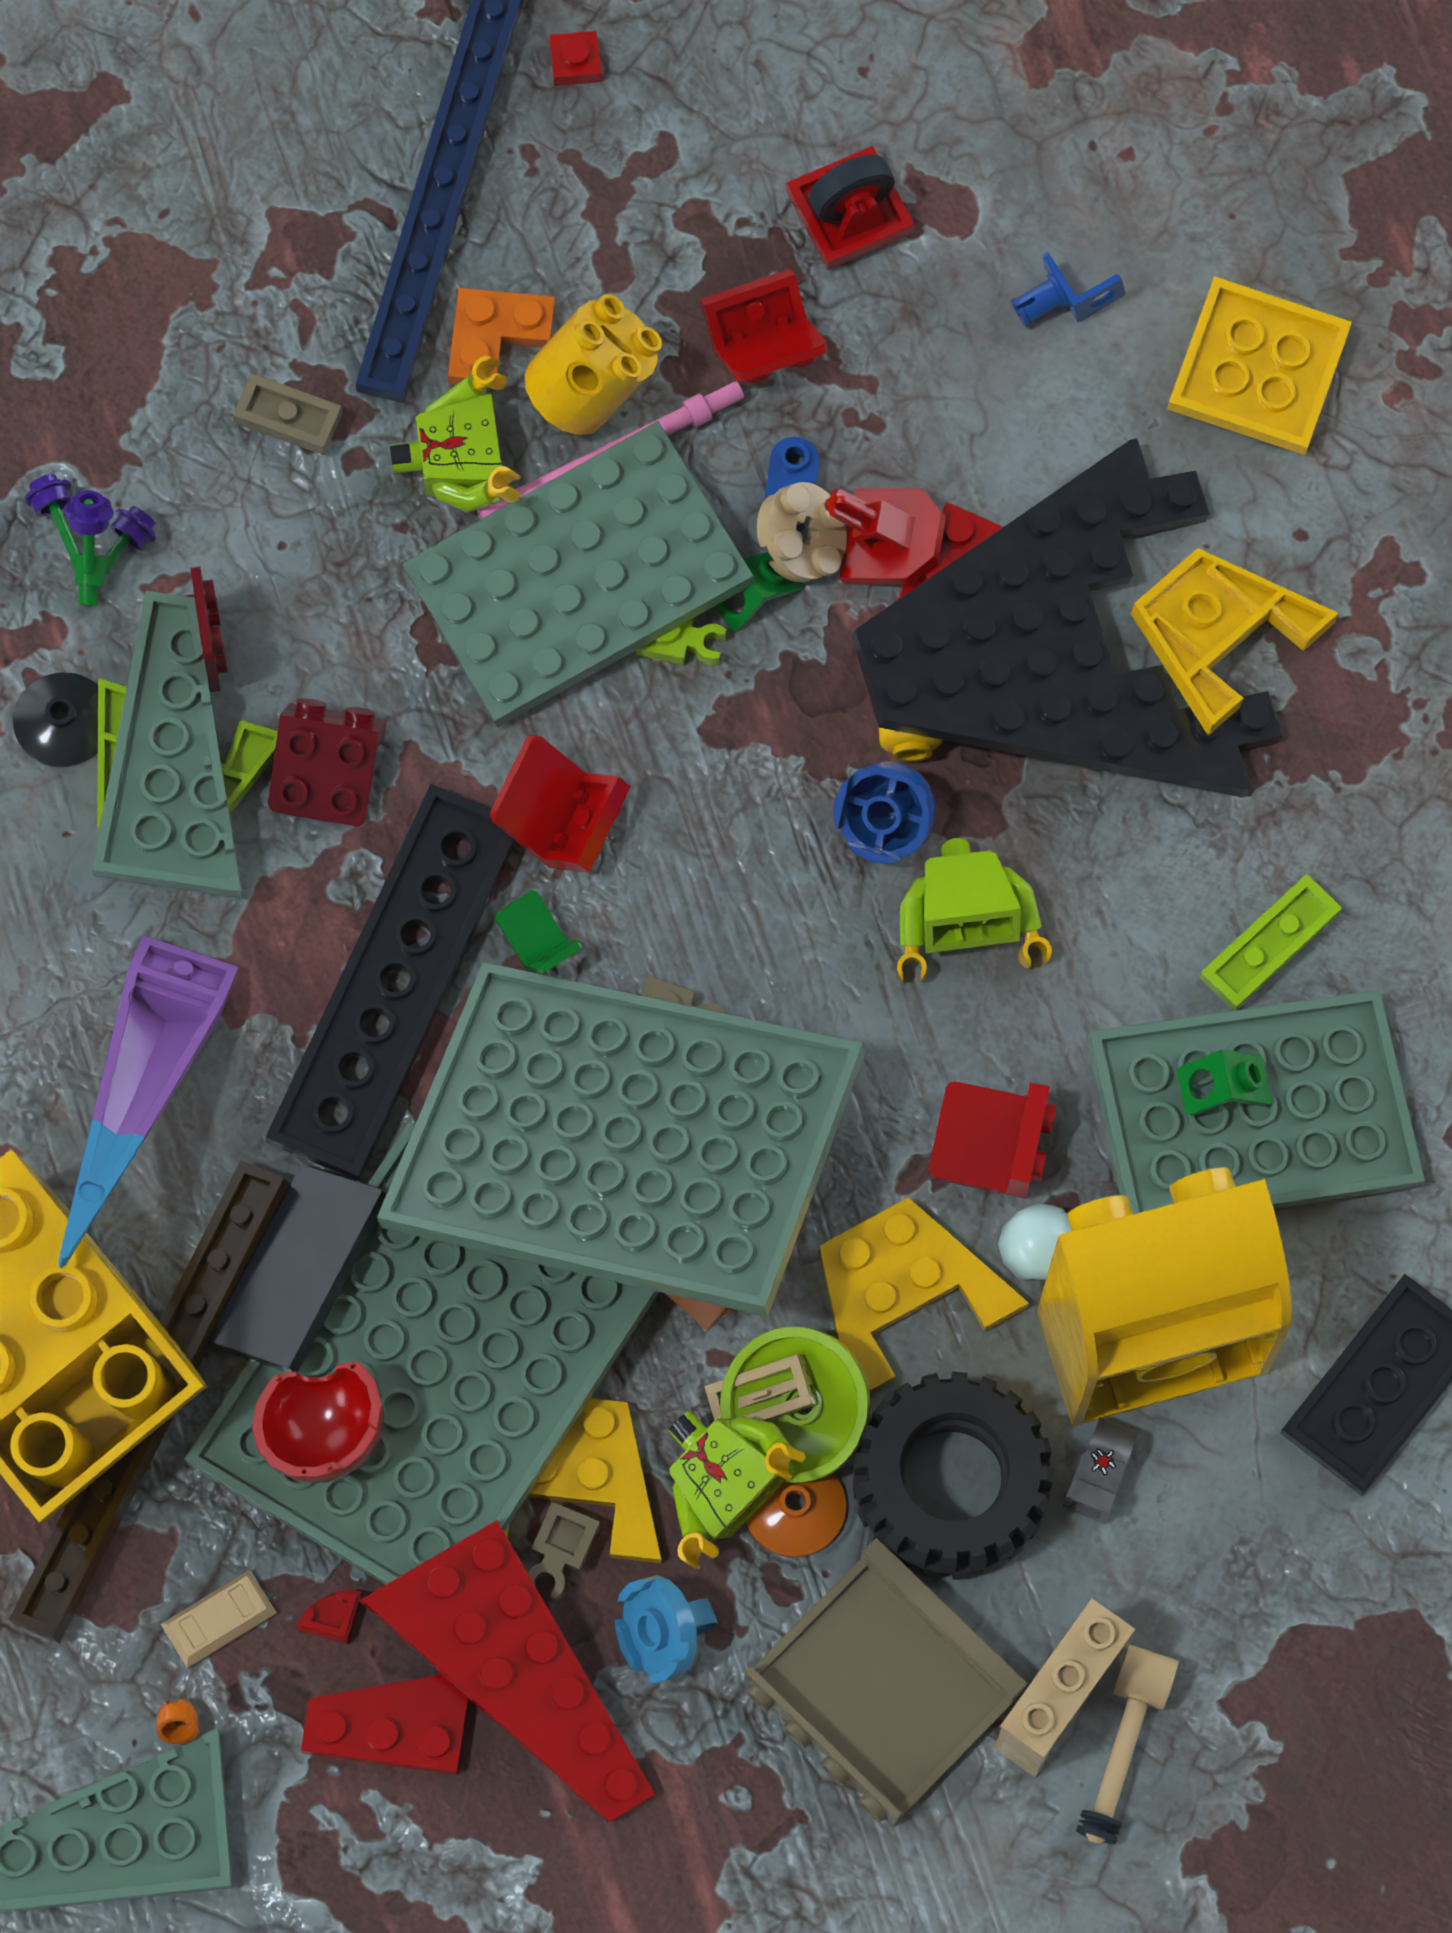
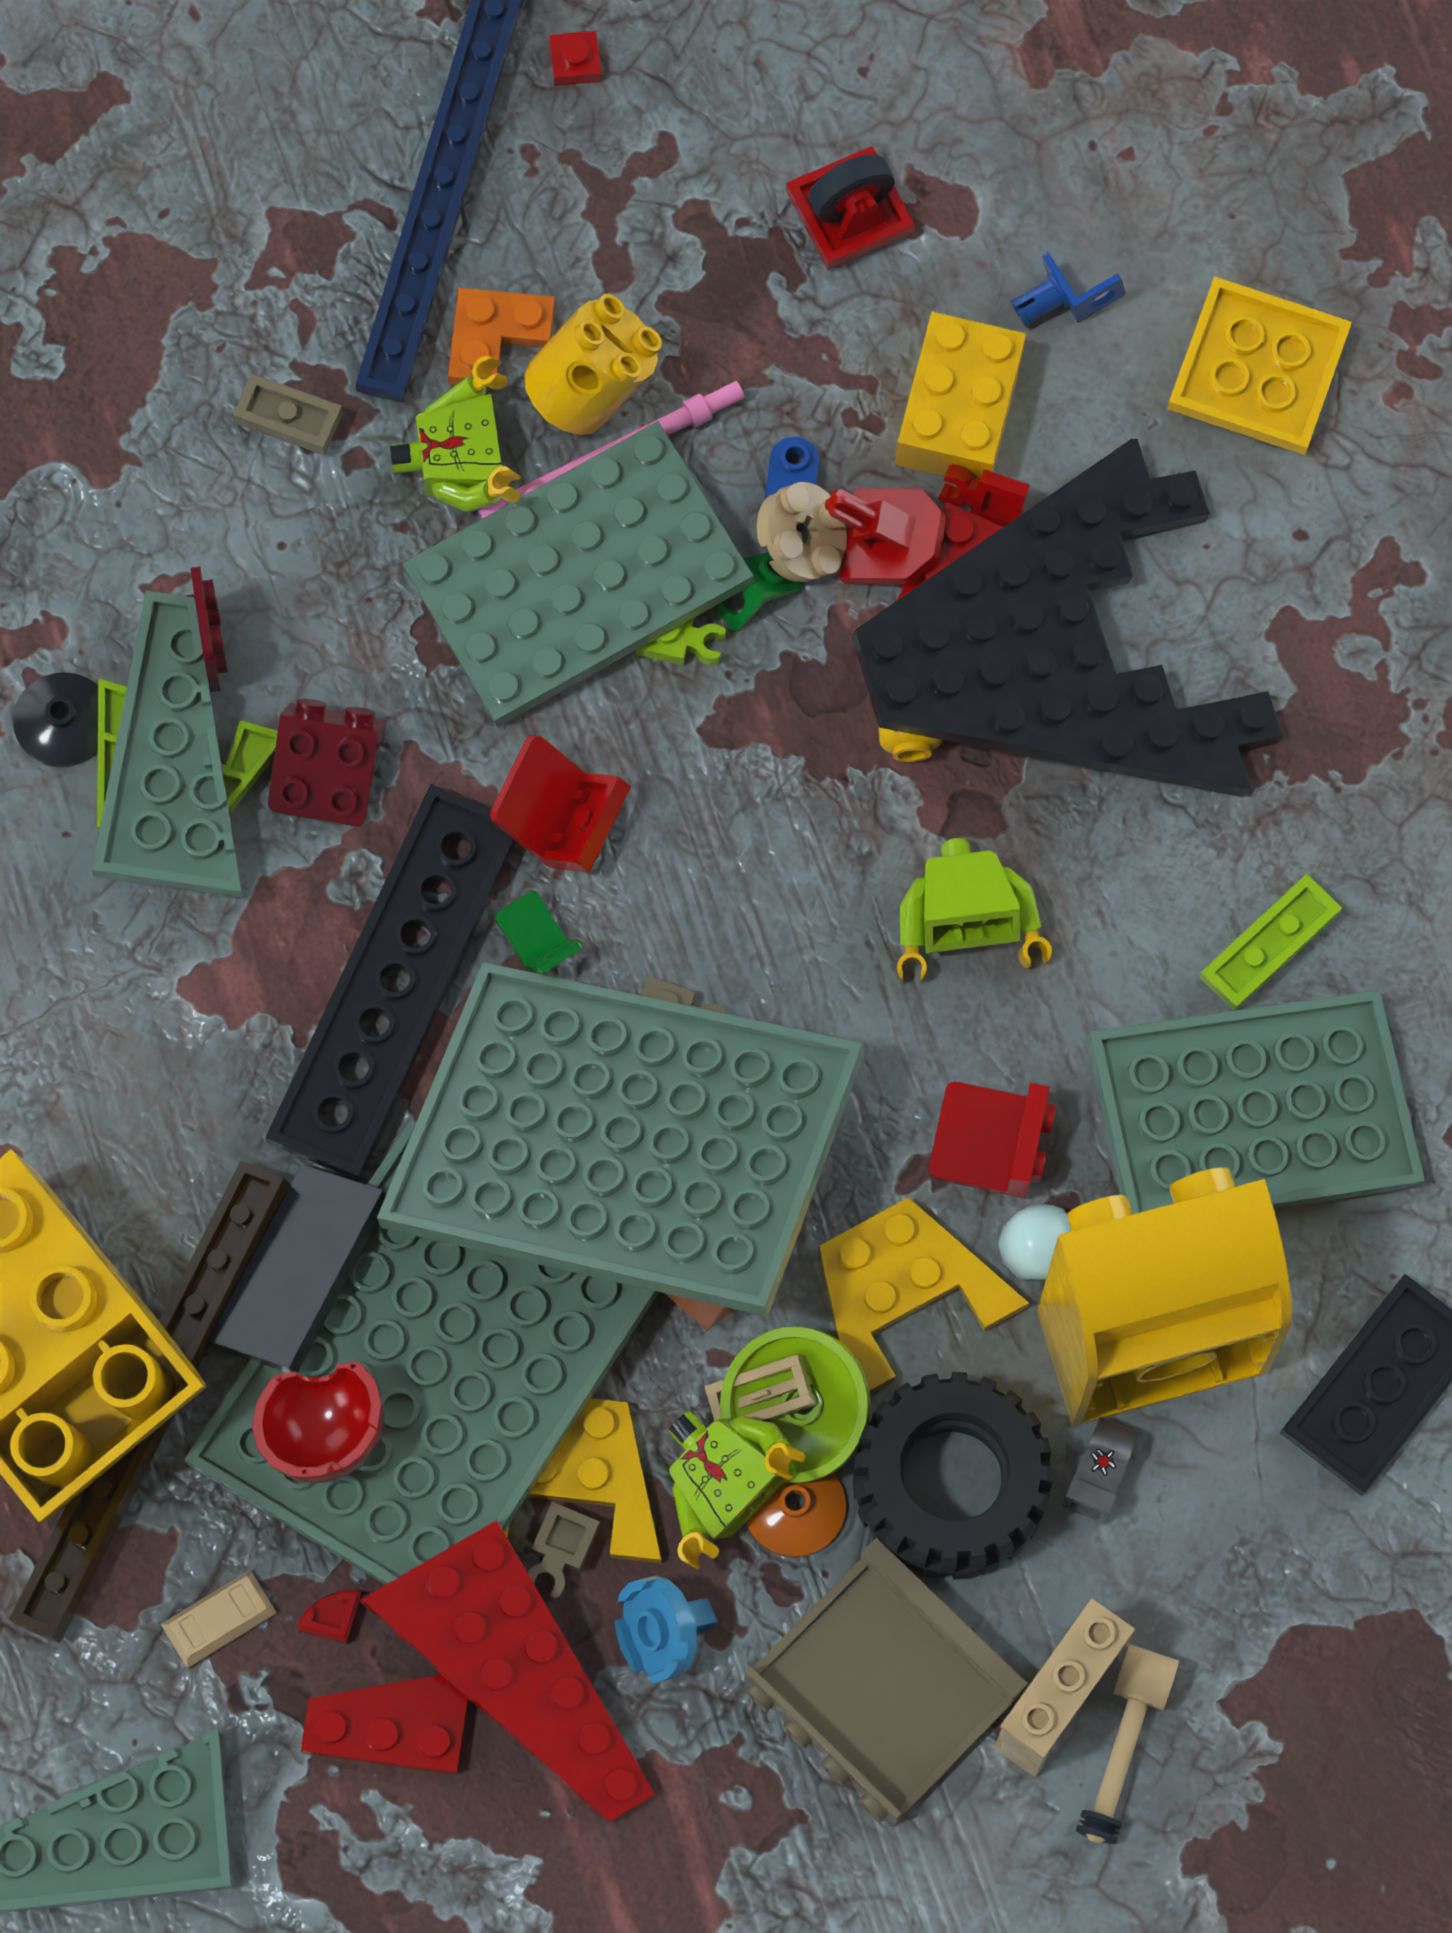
(89, 516): dark purple plant -> none
(161, 1026): medium lavender plate -> none
(174, 1732): orange hinge -> none
(761, 327): red bracket -> none
(885, 811): blue cylinder -> none
(959, 396): none -> yellow brick
(991, 496): none -> red plate
(1205, 613): yellow wing -> none
(1235, 1078): green bracket -> none

